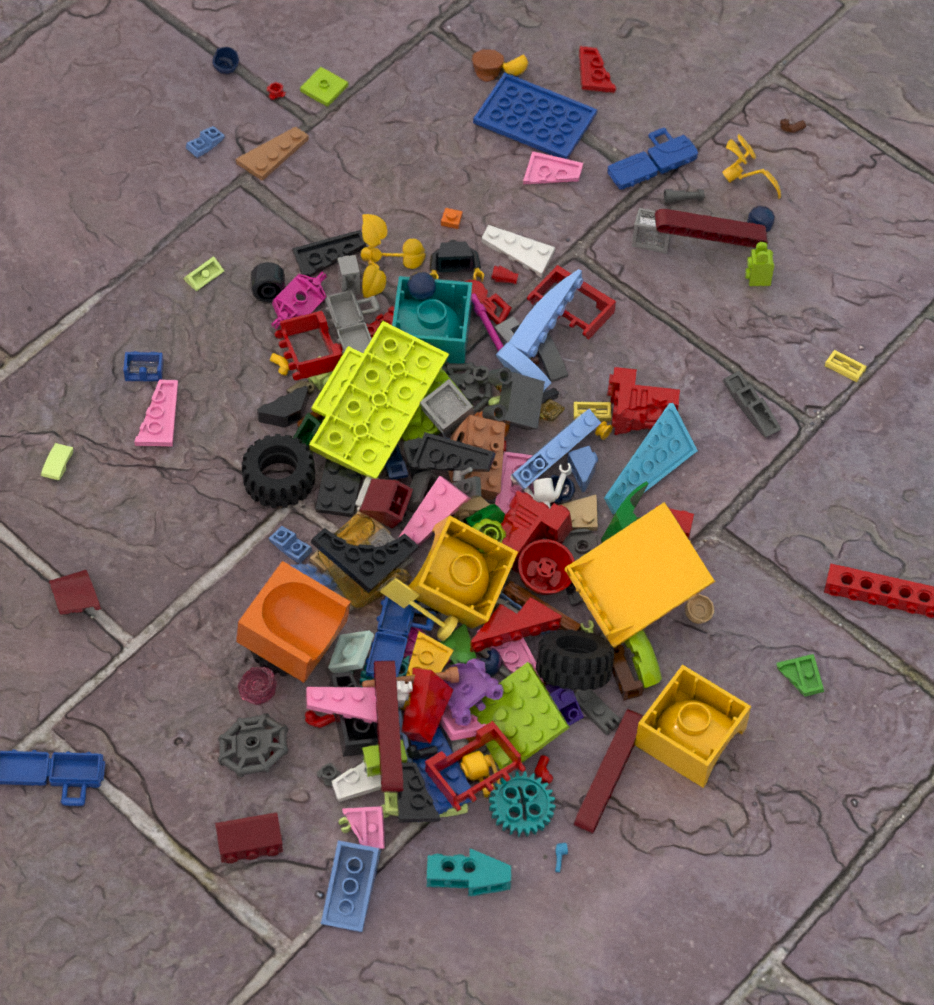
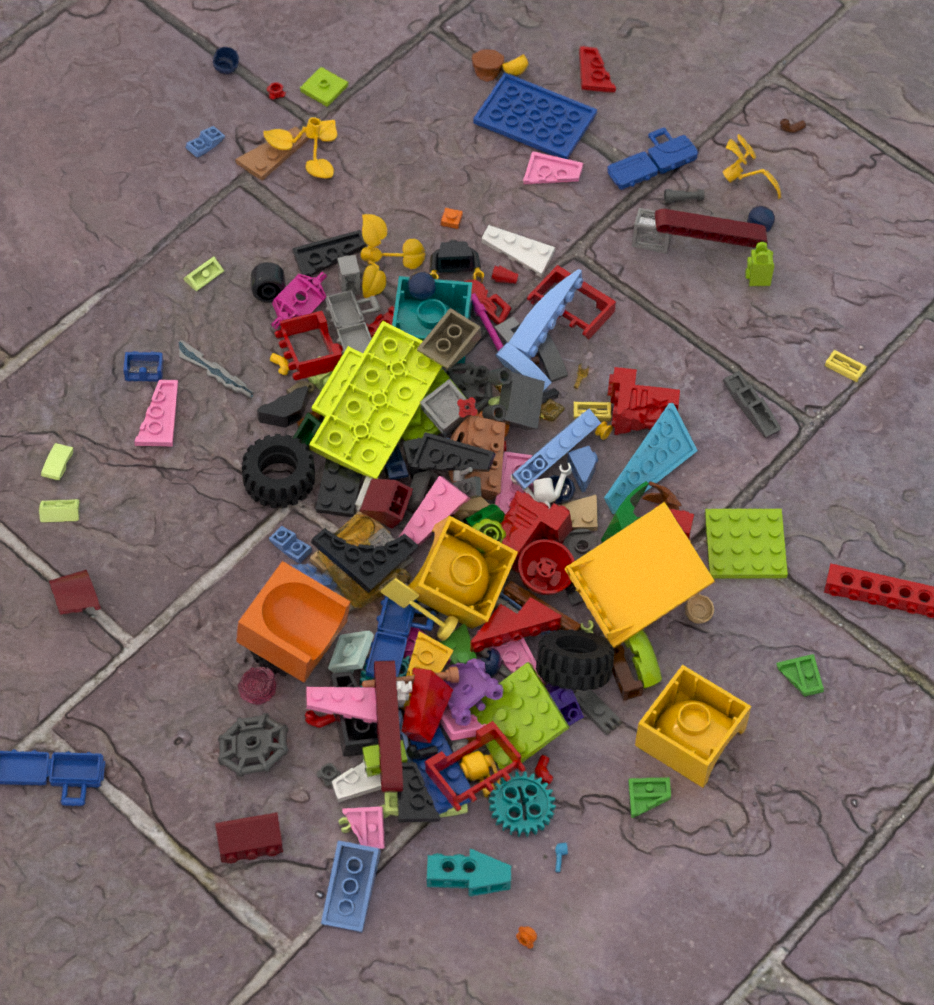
(59, 510): none -> yellowish green slope
(213, 369): none -> light grey sword
(315, 129): none -> yellow plant
(450, 339): none -> dark tan slope
(466, 412): none -> red plate
(526, 936): none -> orange plate
(581, 374): none -> clear yellow hand
(608, 773): dark red beam -> none
(647, 794): none -> bright green wing
(665, 495): none -> dark orange animal
(745, 543): none -> lime plate

